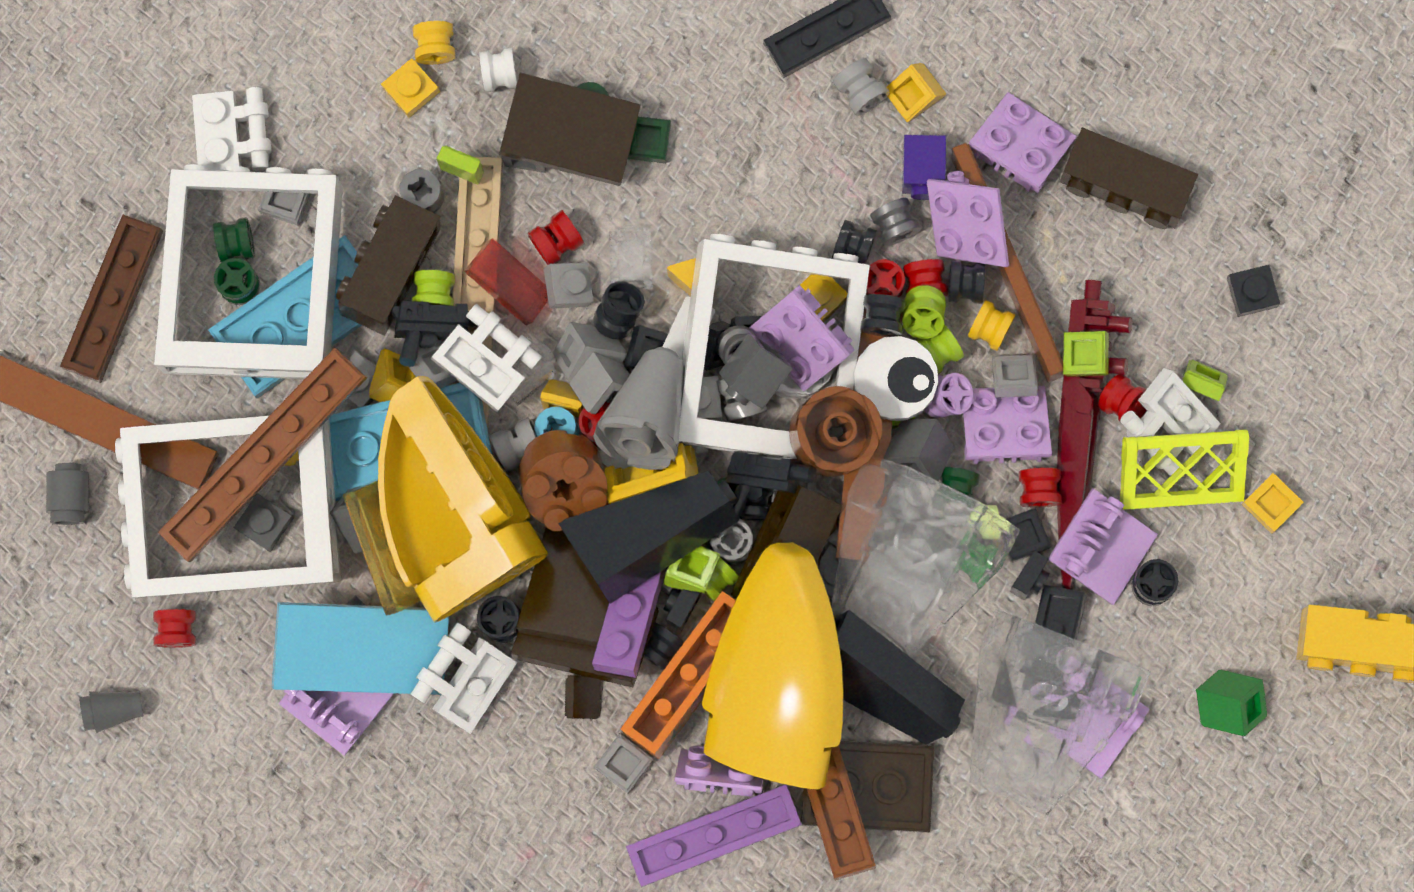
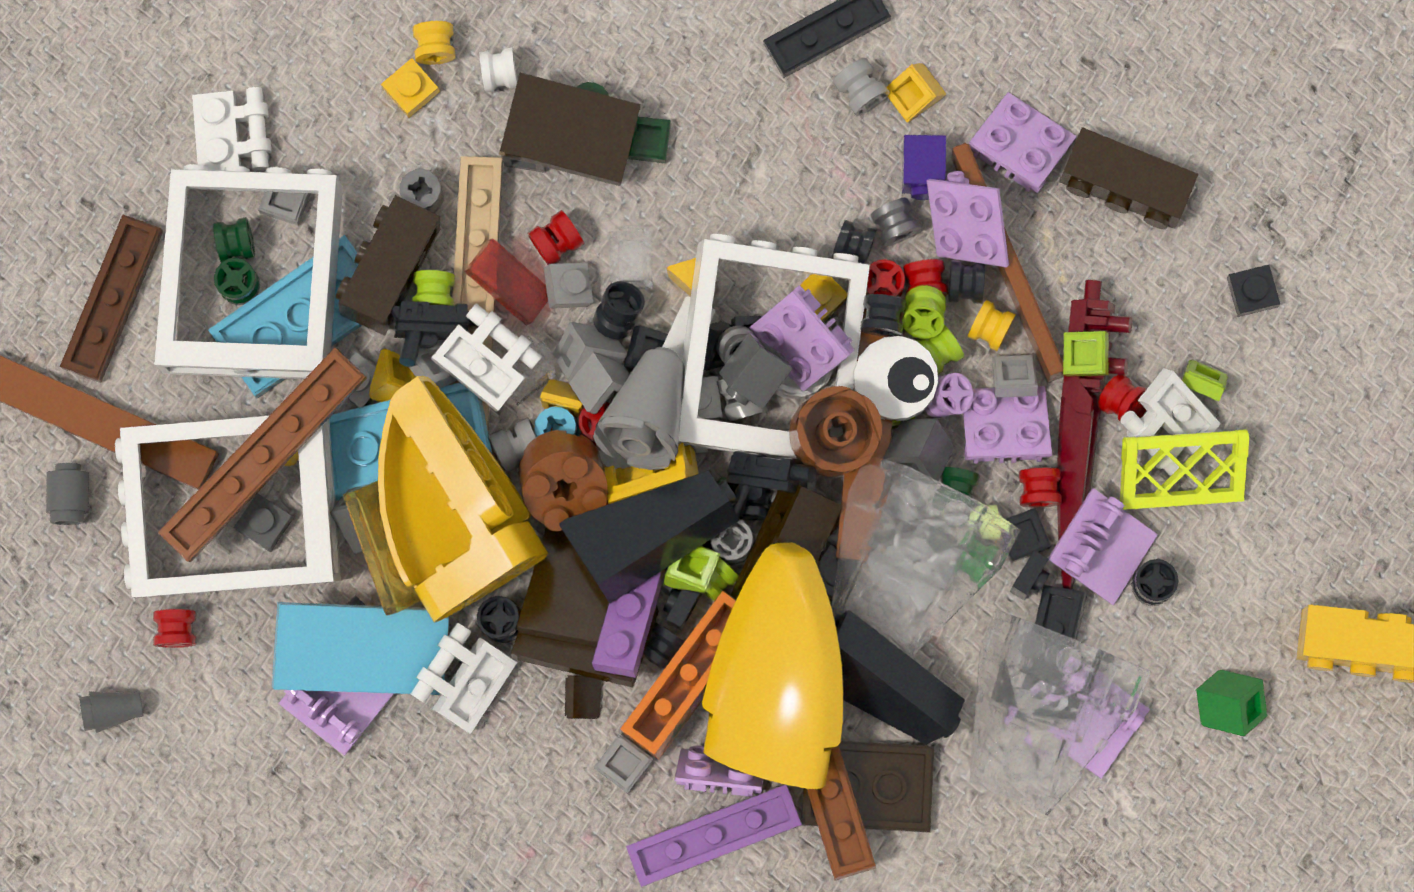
(460, 164): lime tile -> none
(1272, 503): yellow plate -> none

